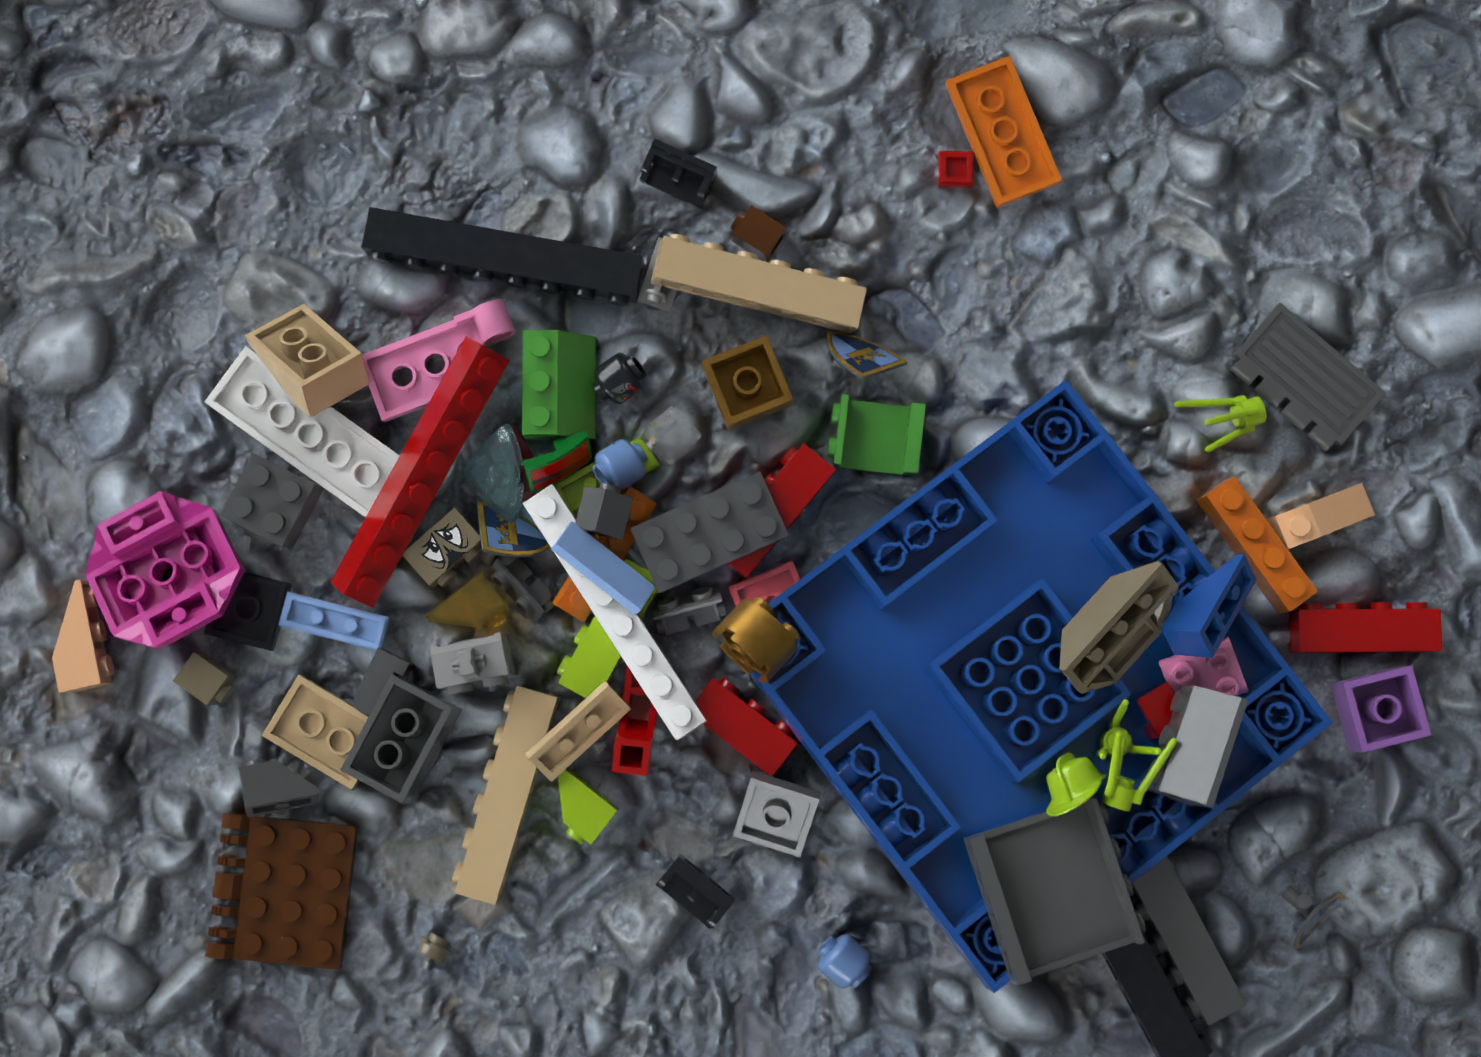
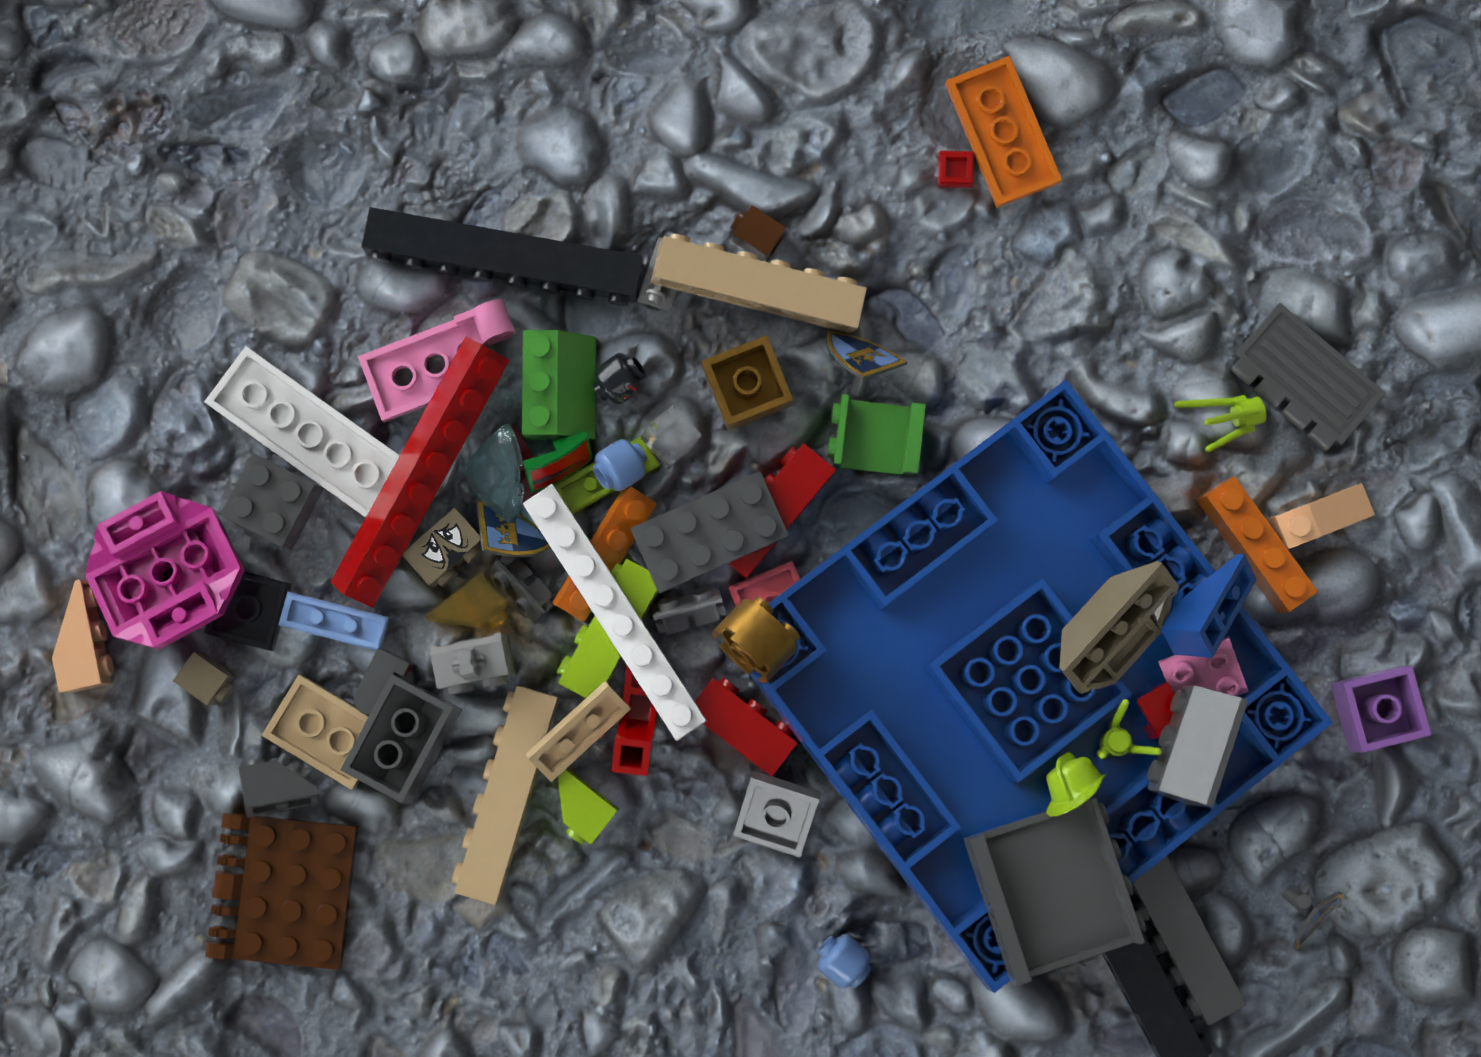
(309, 359): tan slope -> none
(434, 947): dark tan plate -> none
(603, 567): light blue tile -> none
(604, 511): dark grey brick -> none
(678, 173): black hinge -> none
(695, 891): black hinge -> none
(1120, 789): lime plant -> none
(1365, 630): red brick -> none

